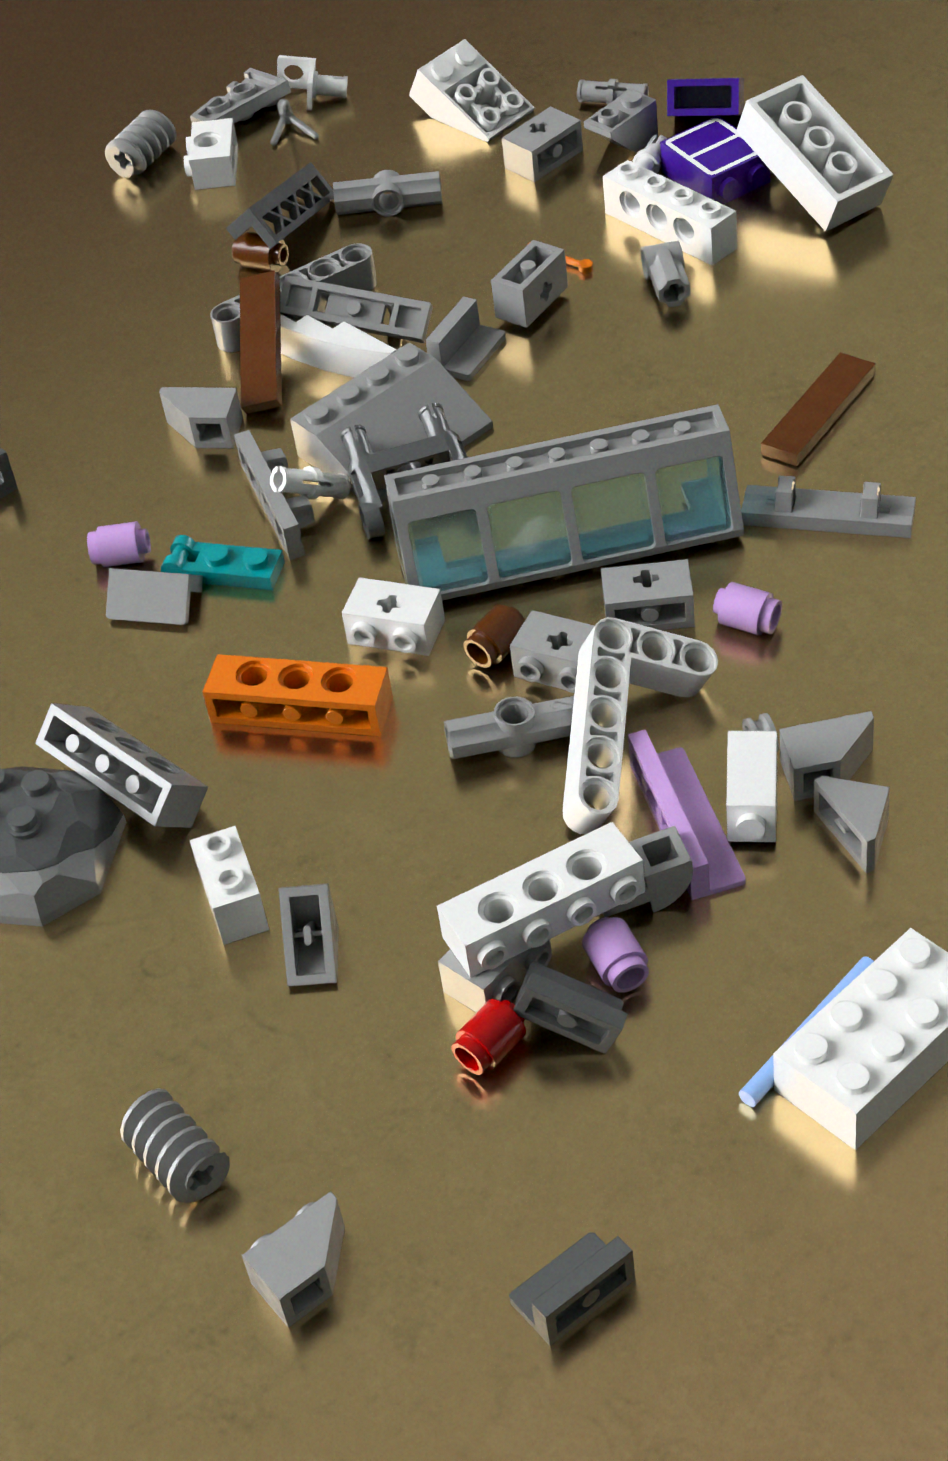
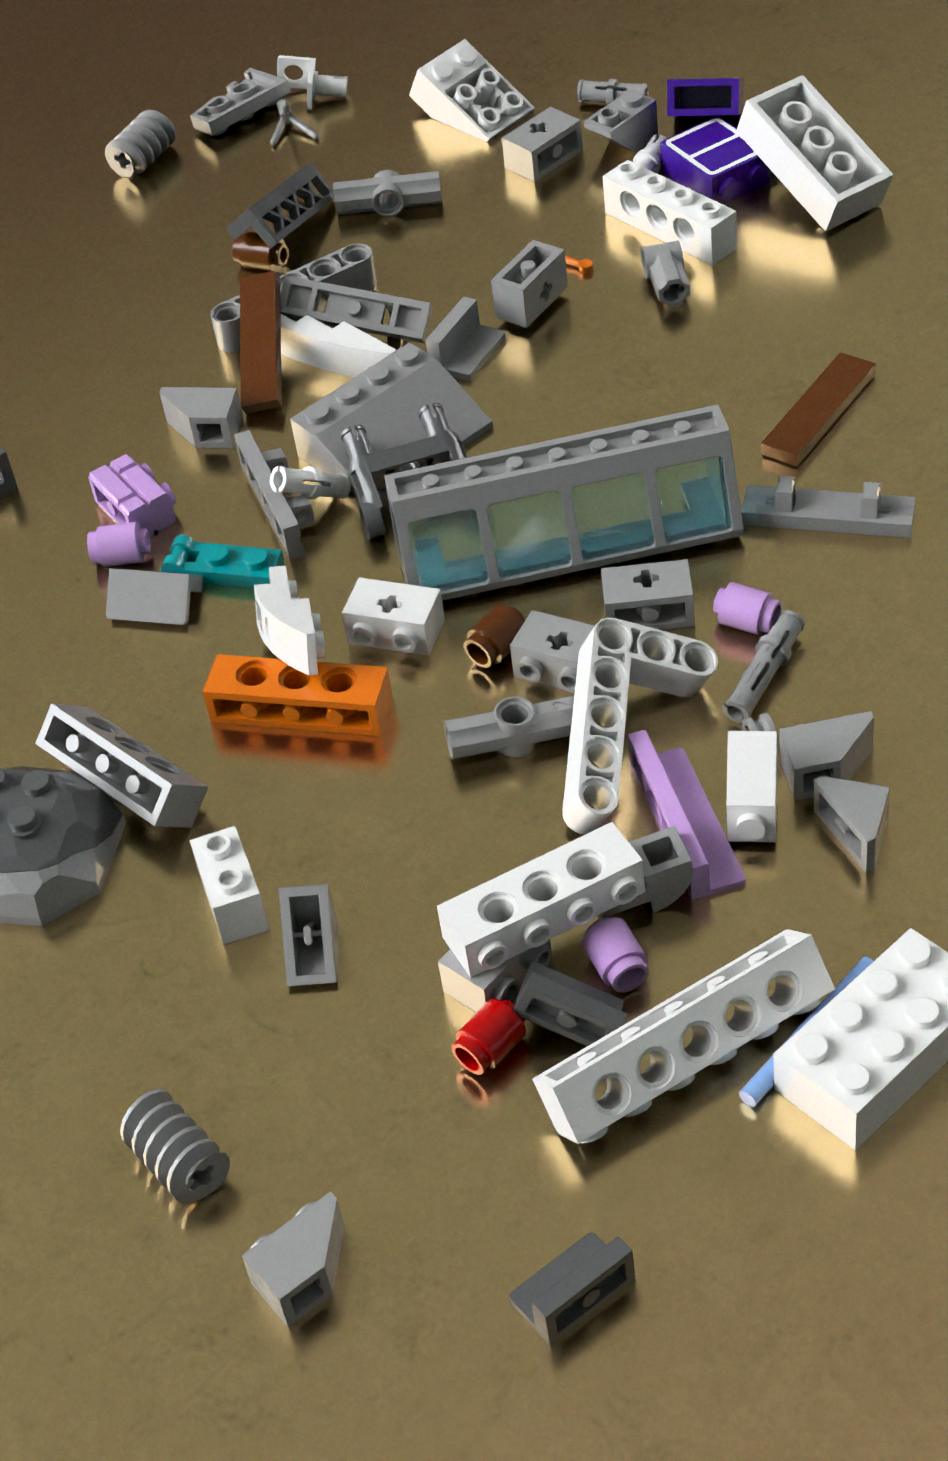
(132, 494): none -> lavender brick
(212, 154): white brick -> none
(287, 623): none -> white slope
(571, 1084): none -> white brick
(771, 653): none -> light grey pin

